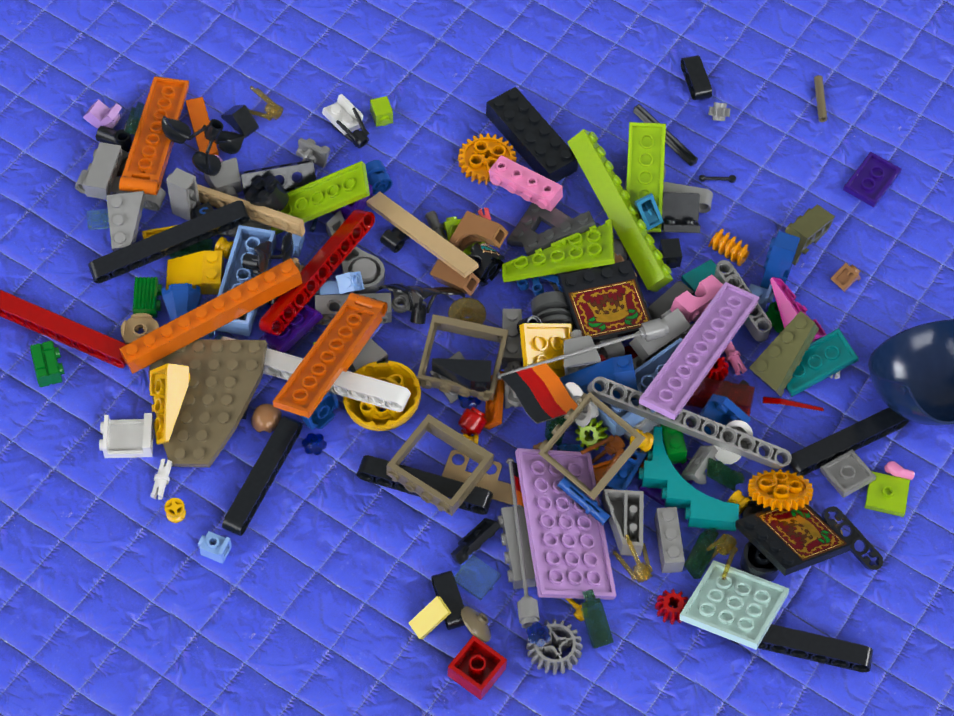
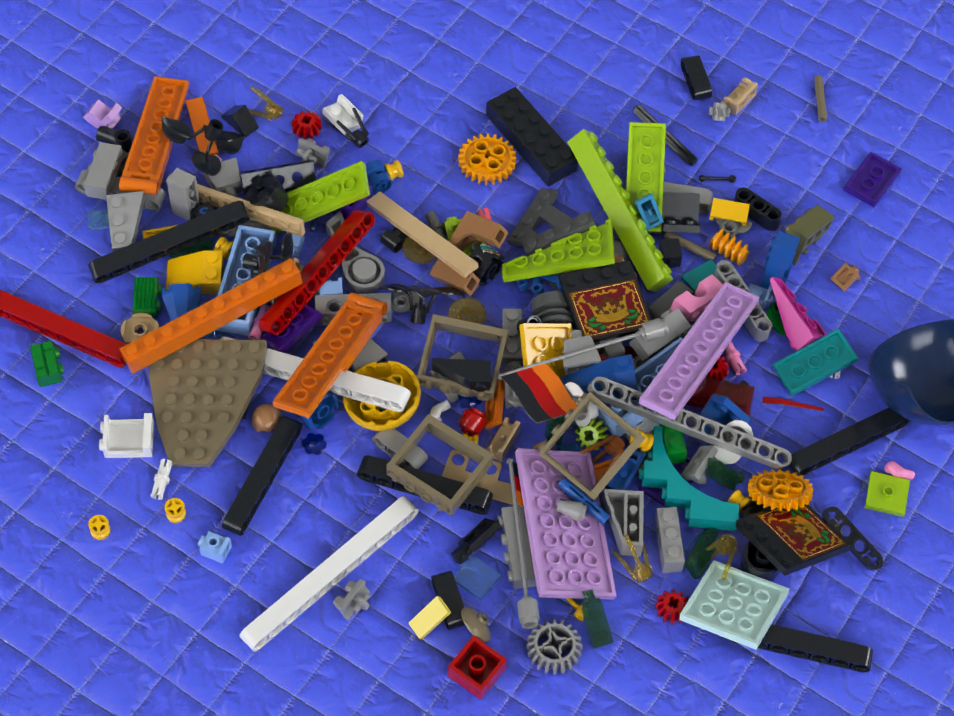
(95, 525): none -> yellow wheel
(134, 118): hinge -> none
(168, 387): yellow wedge -> none
(255, 332): none -> bright pink pin
(306, 125): none -> red gear
(328, 574): none -> white beam
(350, 282): light blue brick -> none
(355, 599): none -> light grey hips
(381, 111): lime brick -> none
(392, 440): none -> light grey beam
(394, 170): none -> yellow wheel
(412, 252): none -> clear yellow dish
(439, 408): none -> white arm
(504, 439): none -> tan hinge
(525, 183): bright pink brick -> none
(538, 634): clear blue plant -> none
(572, 509): none -> light grey cone
(692, 246): none -> dark tan piece
(729, 210): none -> yellow hinge
(734, 227): none -> light grey plate
(741, 96): none -> tan hinge
(759, 210): none -> black beam
(785, 353): olive wedge -> none
(847, 473): light grey plate -> none

